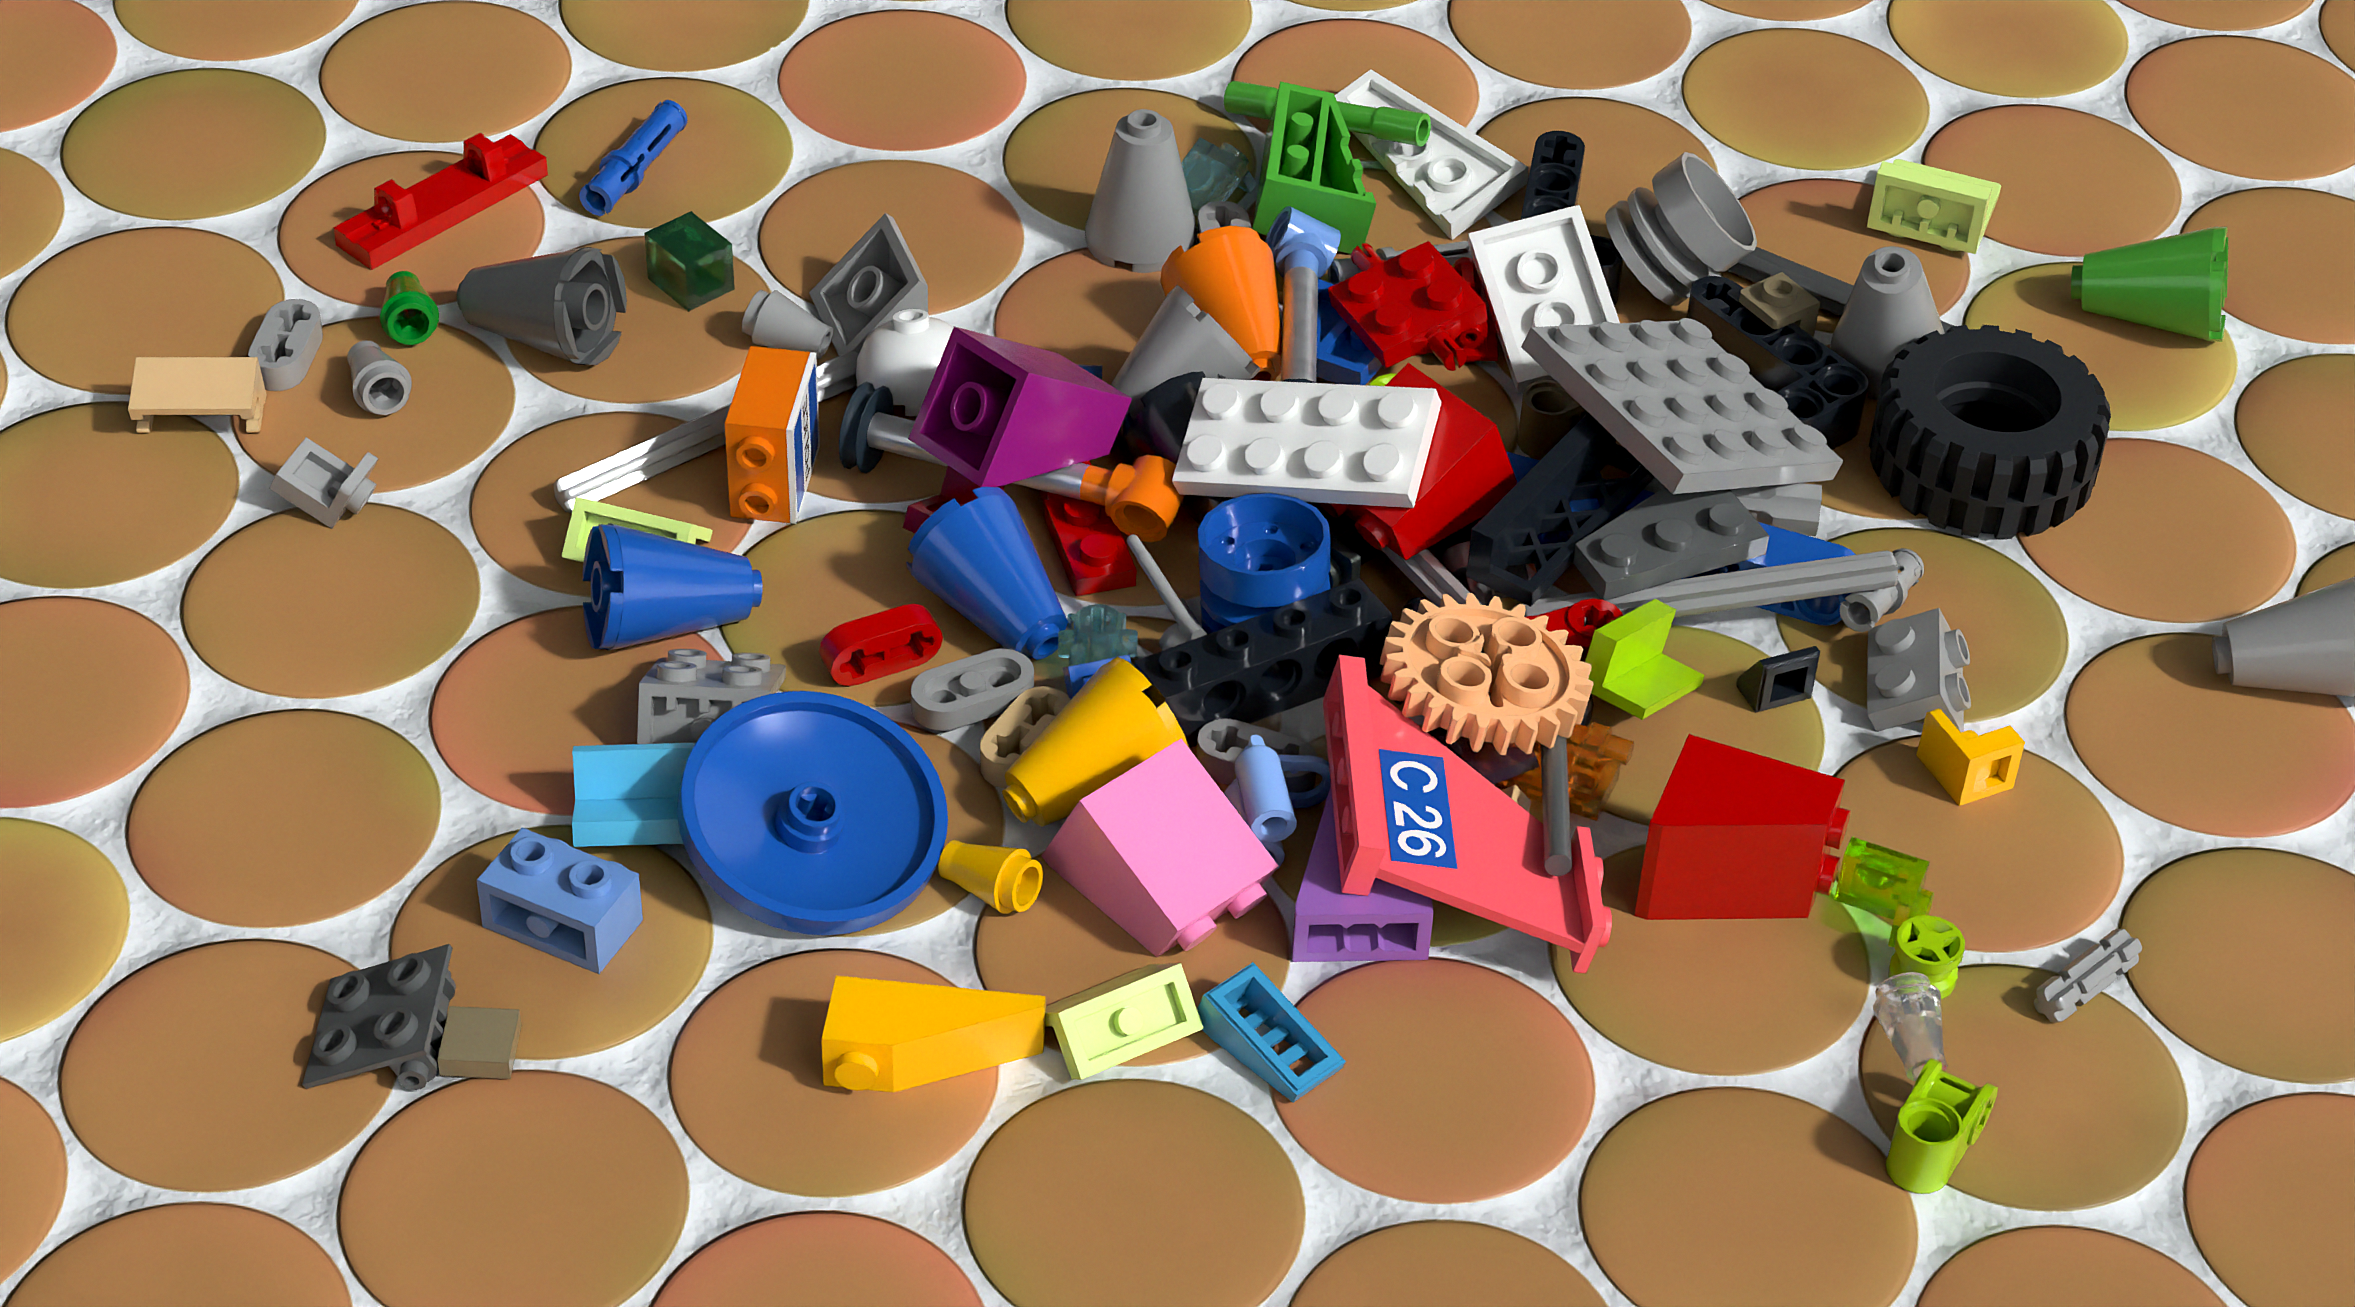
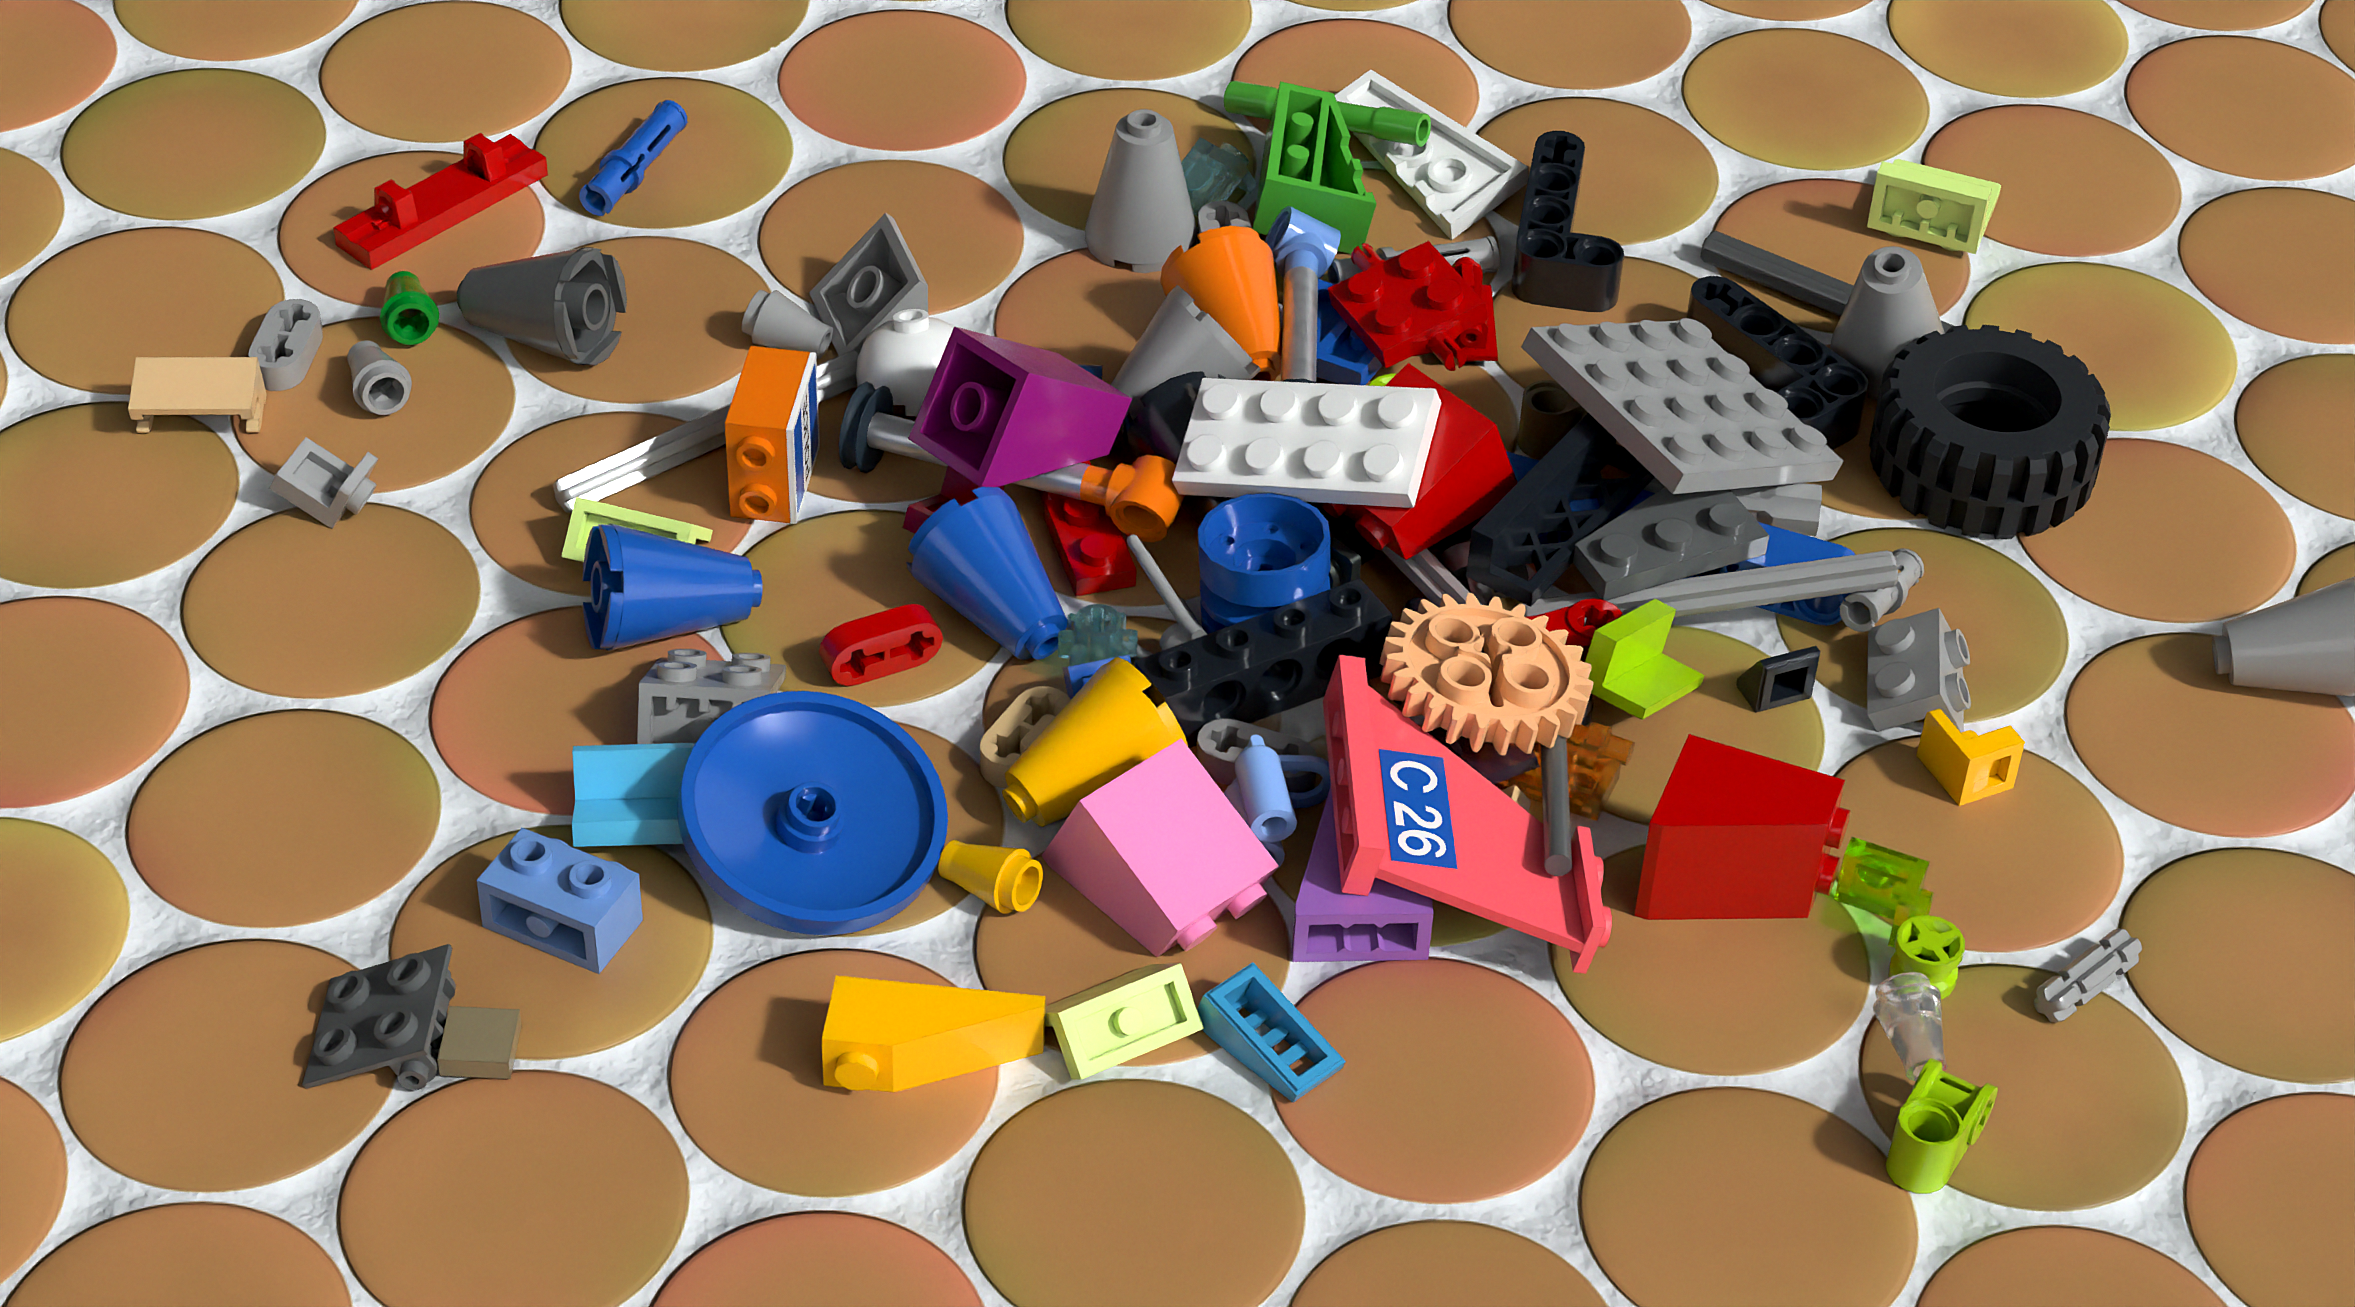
(689, 261): clear green brick -> none
(970, 689): light grey plate -> none
(1539, 276): white plate -> none
(1680, 228): light grey wheel -> none
(1781, 302): dark tan bracket -> none
(2160, 283): bright green cone -> none

